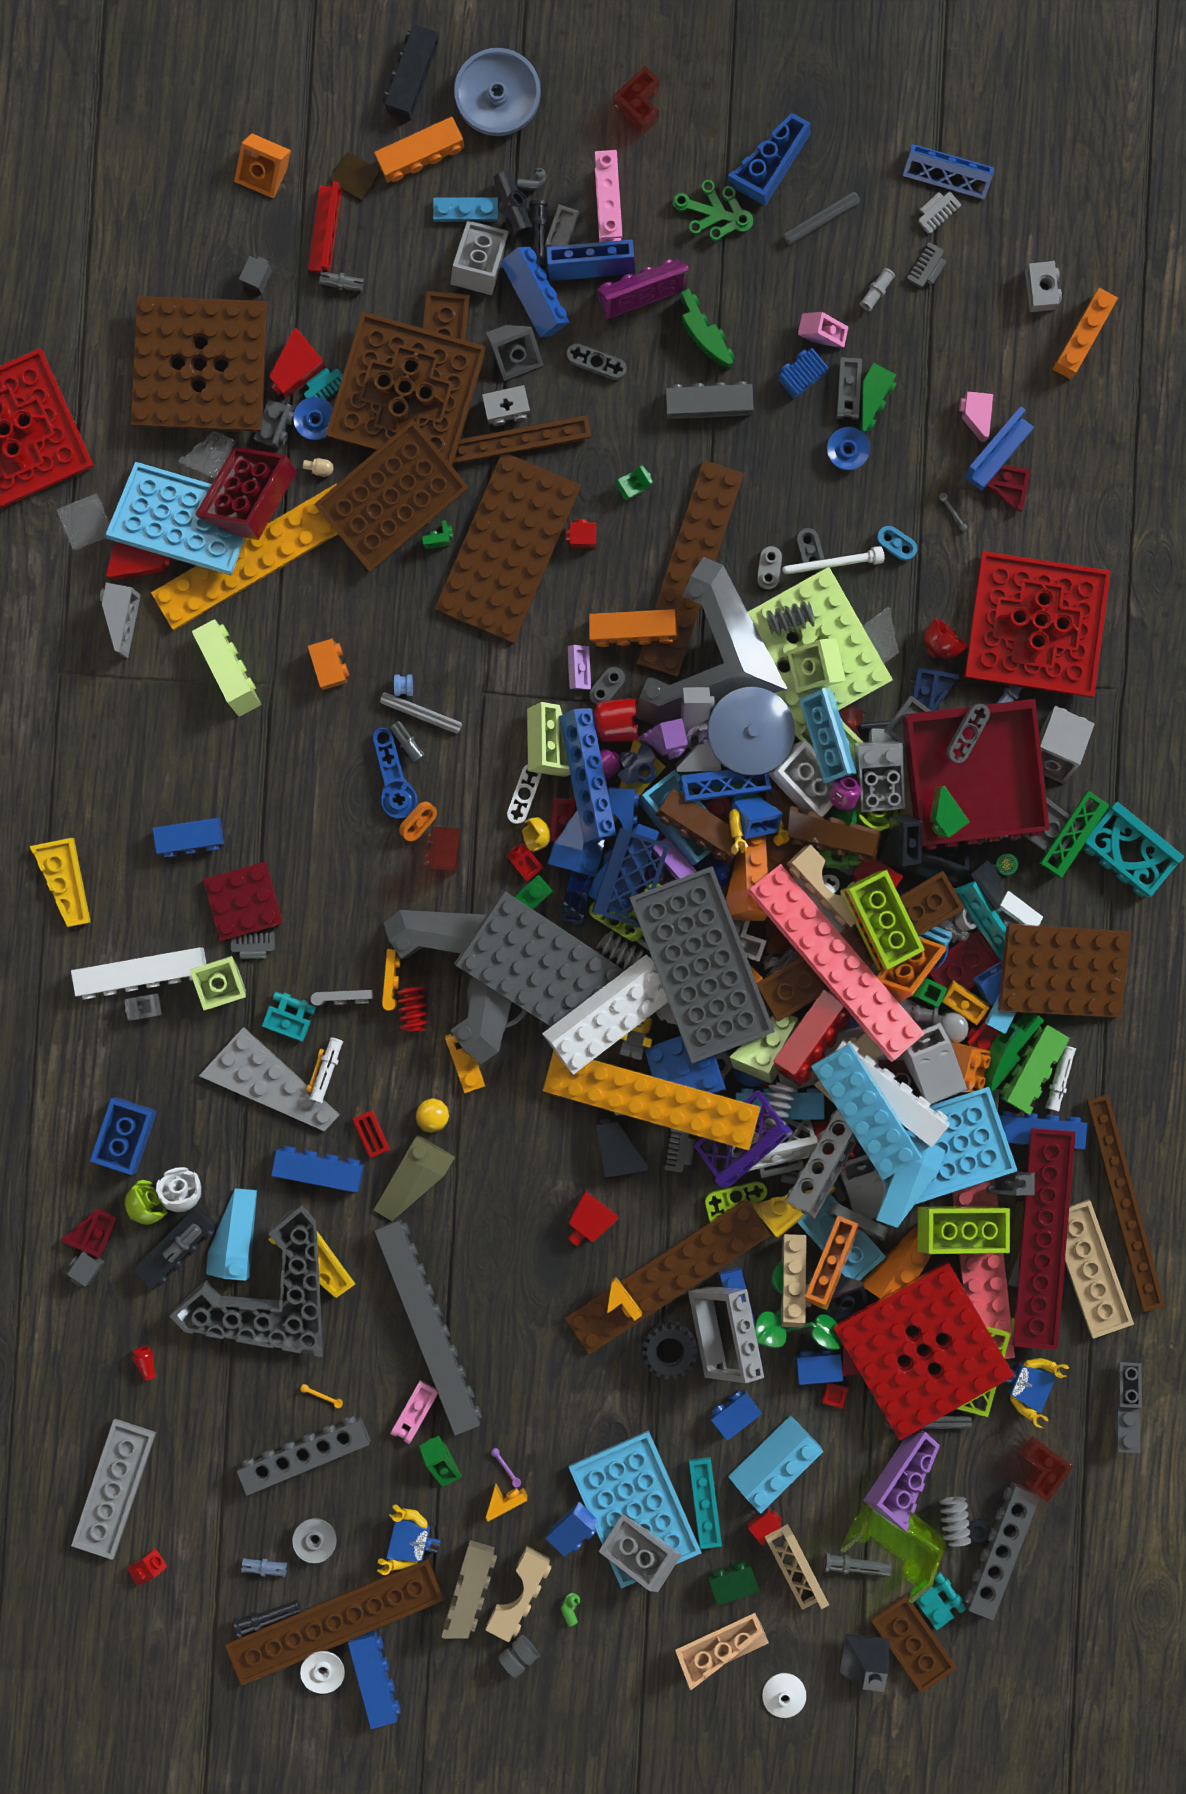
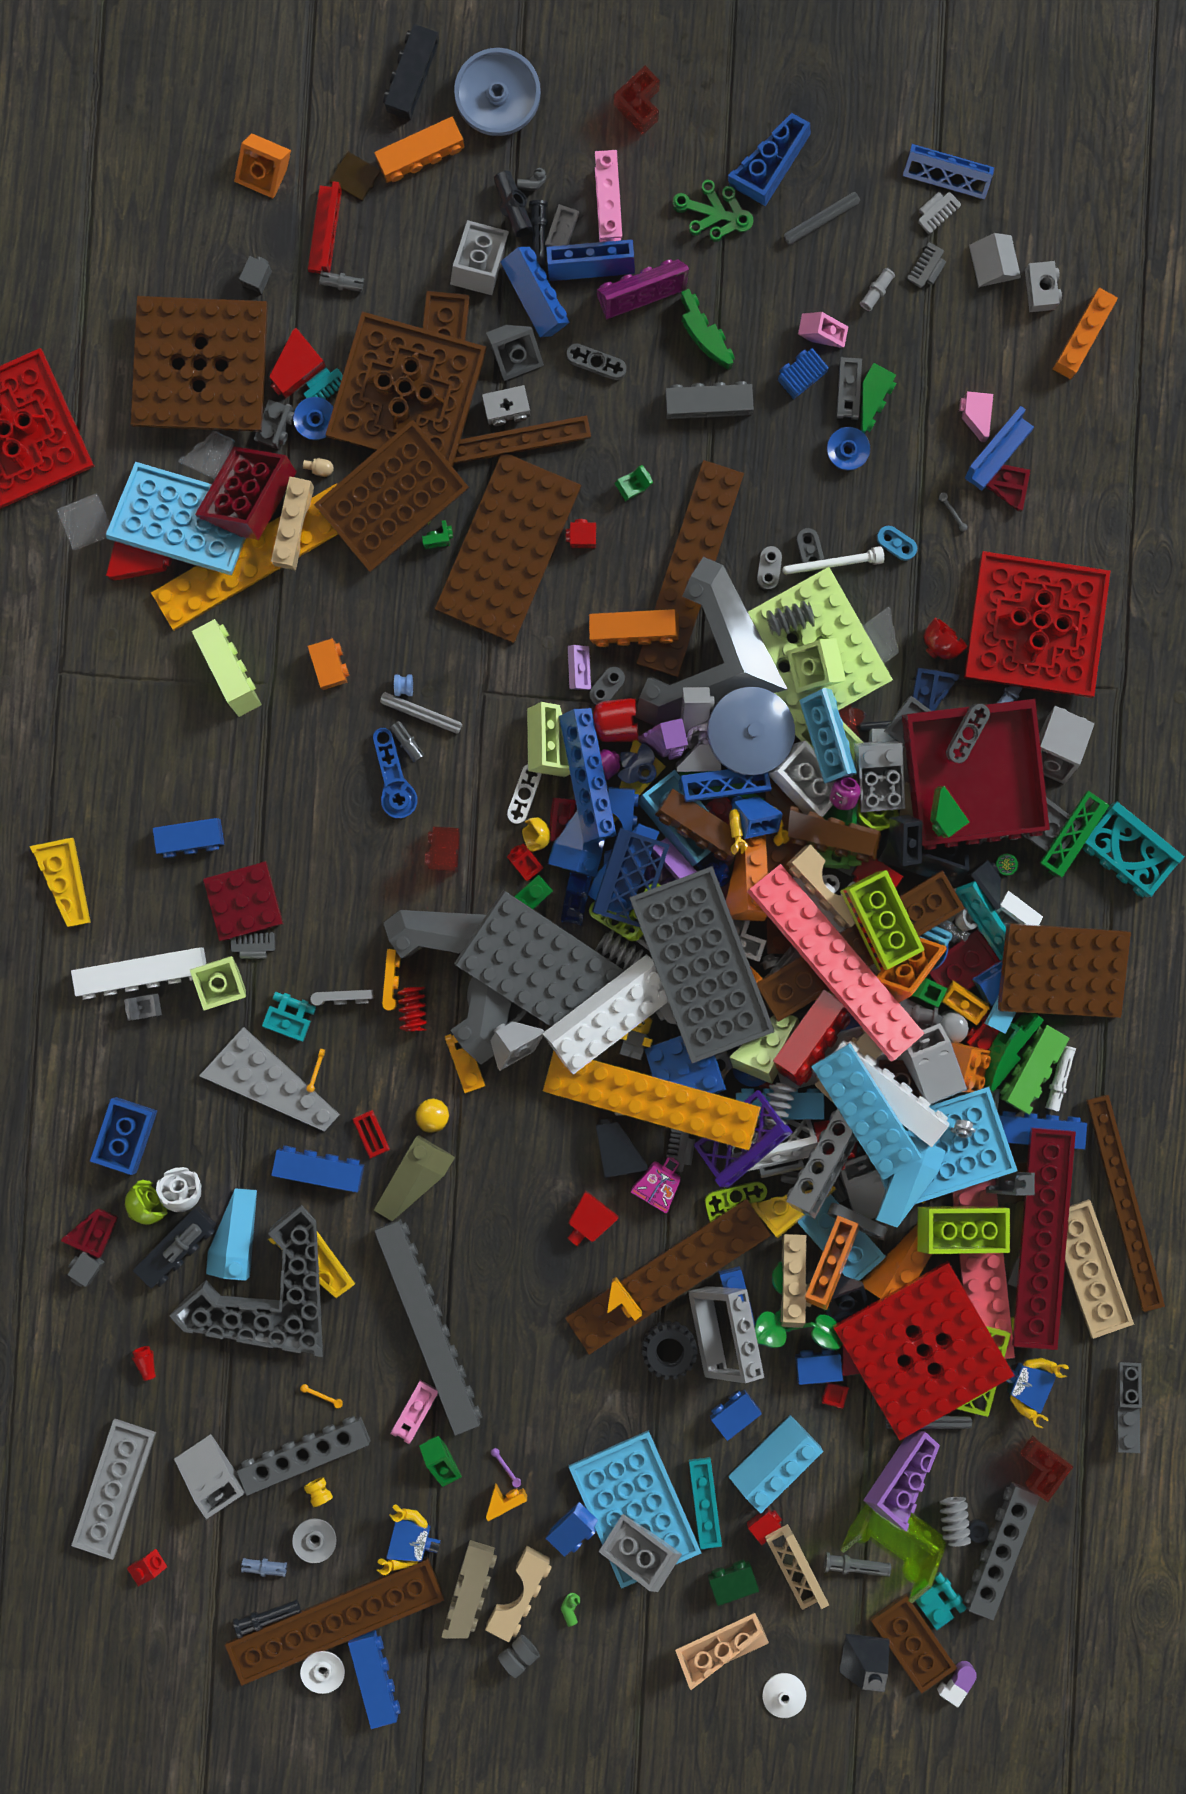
(120, 611): light grey slope -> none
(209, 1476): none -> light grey slope
(288, 536): none -> tan arch
(318, 1094): white pin -> none
(318, 1492): none -> yellow wheel
(418, 821): orange plate -> none
(465, 209): dark azure plate -> none
(514, 1042): none -> light grey slope
(658, 1184): none -> dark pink torso
(958, 1684): none -> leg
(963, 1129): none -> light grey plate
(994, 259): none -> light grey slope

